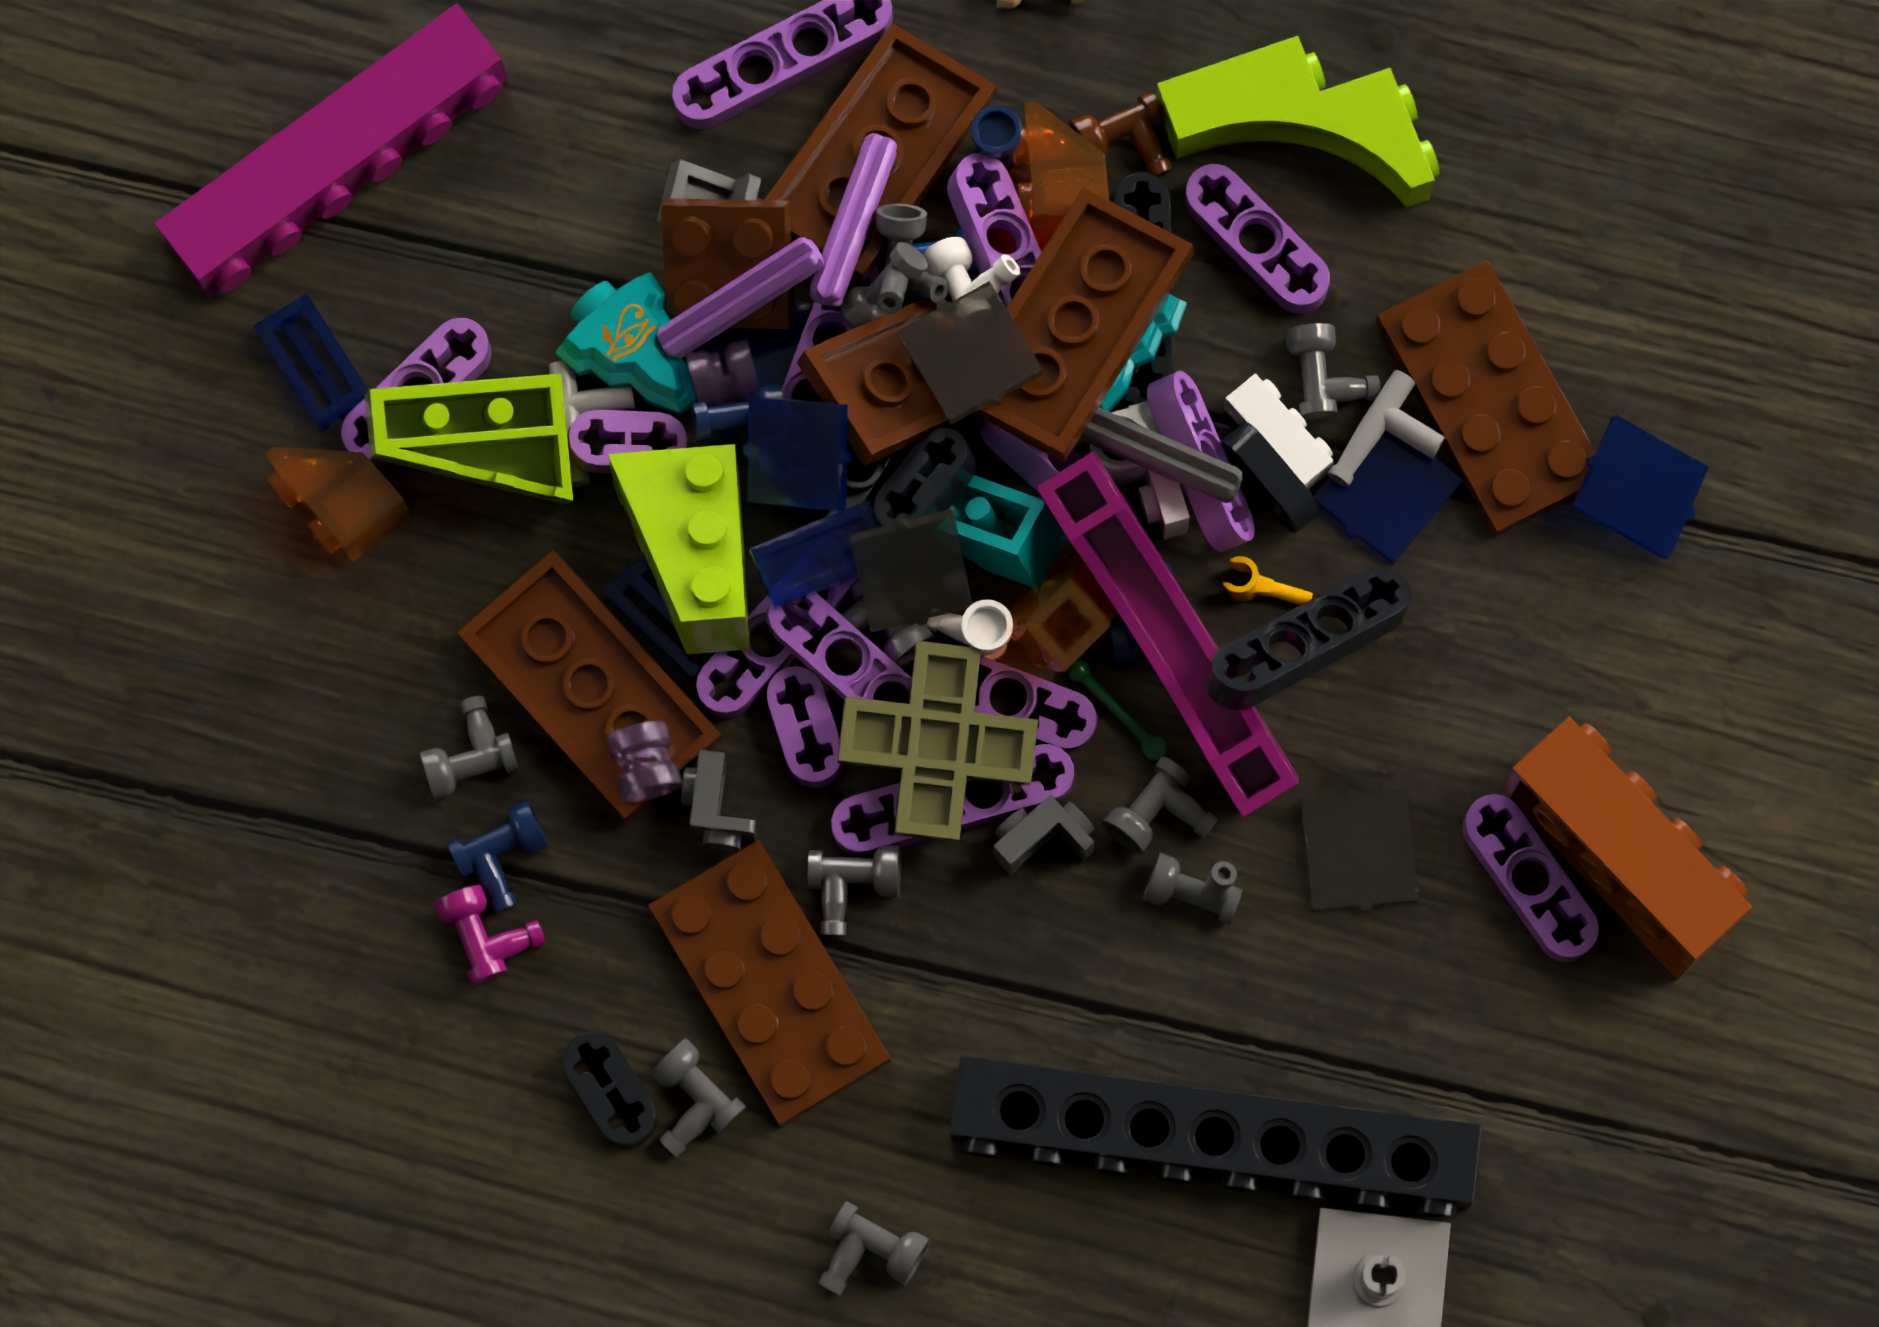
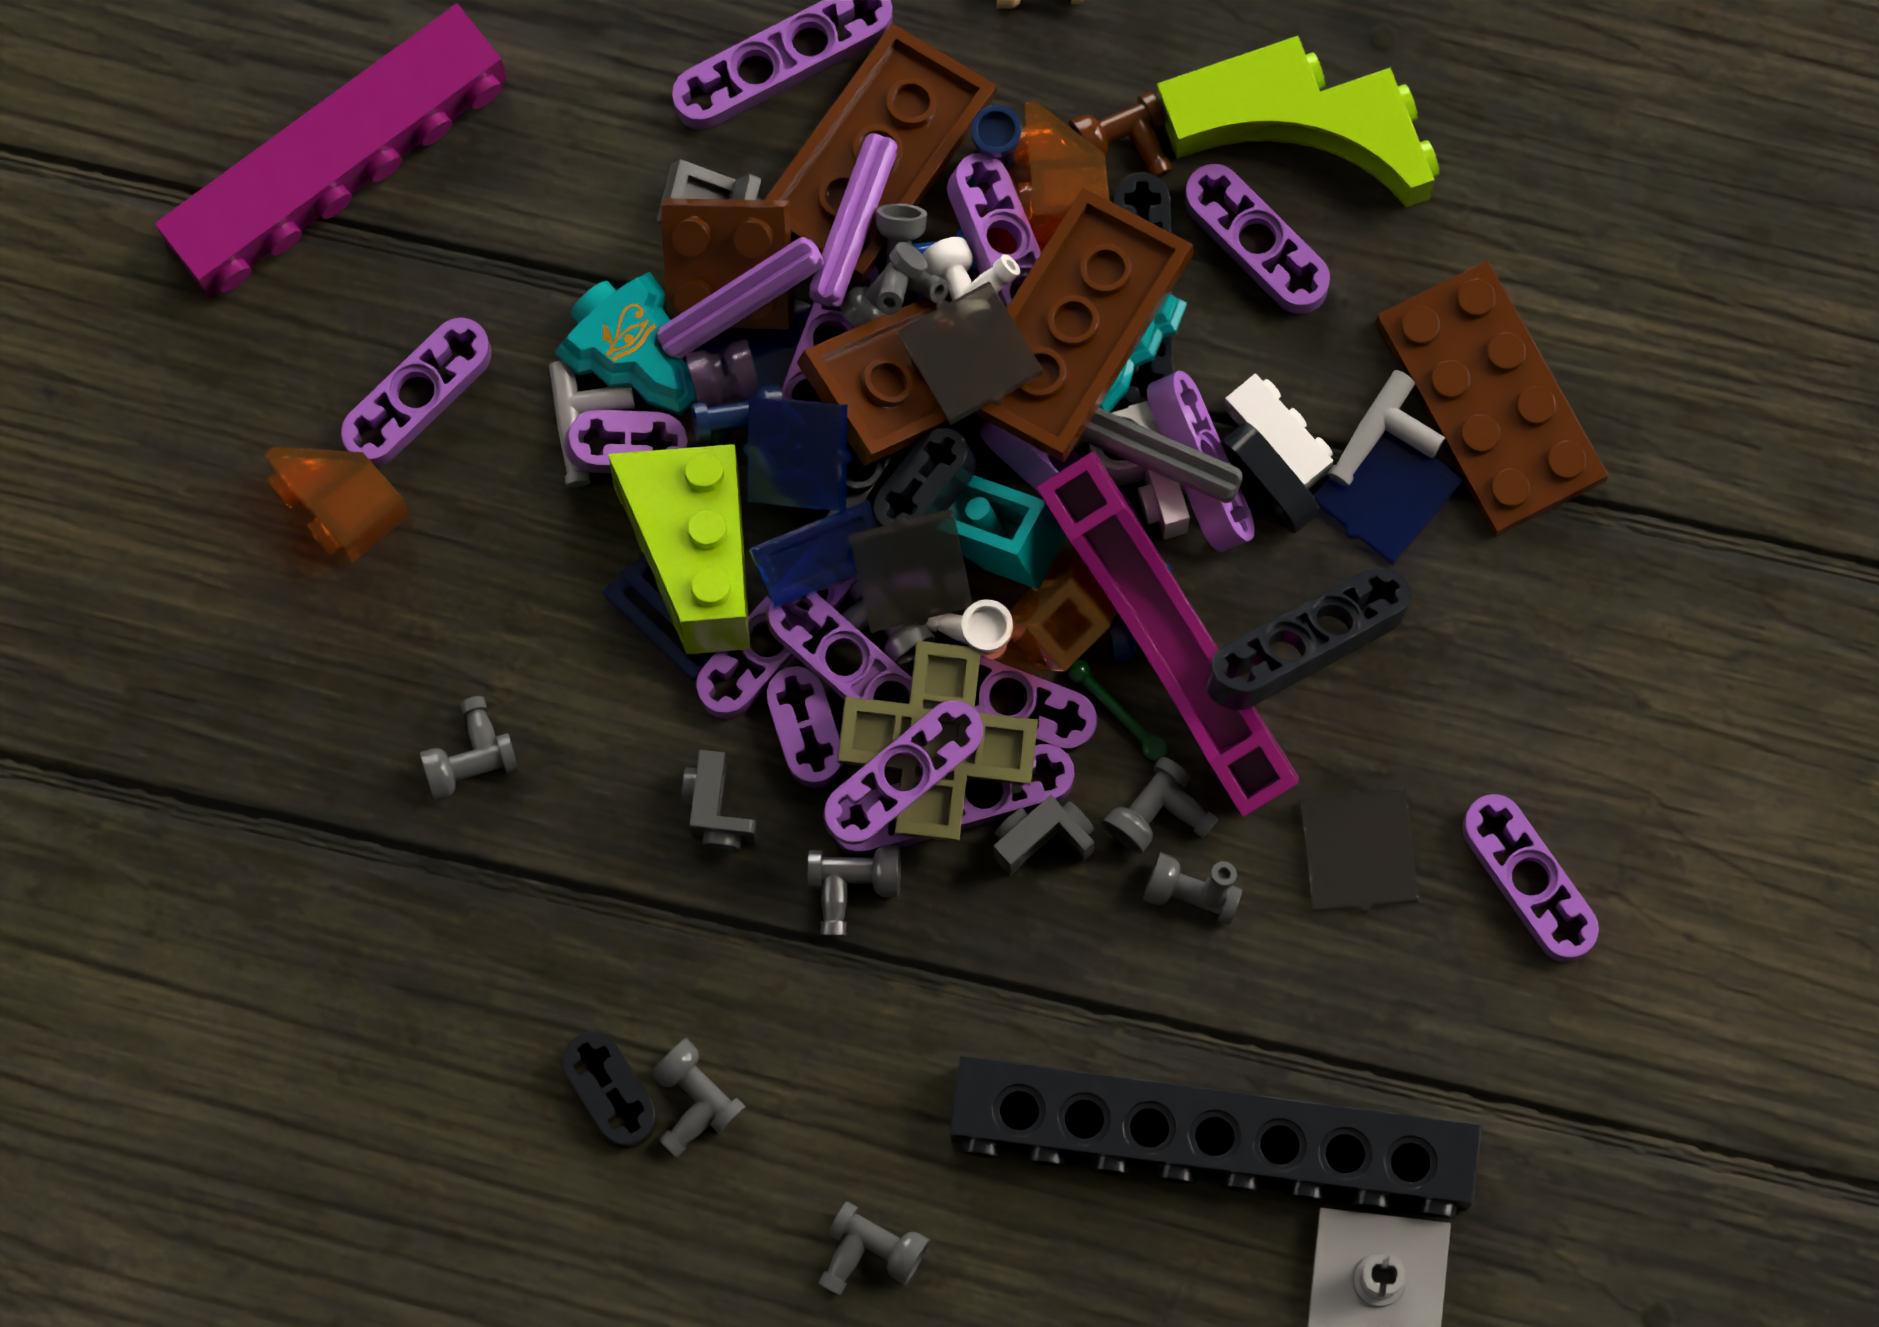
(339, 405): clear blue tile -> none
(478, 432): lime wedge -> none
(480, 853): dark blue piece -> none
(484, 953): magenta piece -> none
(581, 674): reddish brown plate -> none
(644, 761): clear purple wheel -> none
(769, 983): reddish brown plate -> none
(929, 728): none -> medium lavender beam
(1262, 585): yellow hand -> none
(1321, 393): dark grey piece -> none
(1626, 846): dark orange brick -> none
(1640, 487): clear blue piece -> none

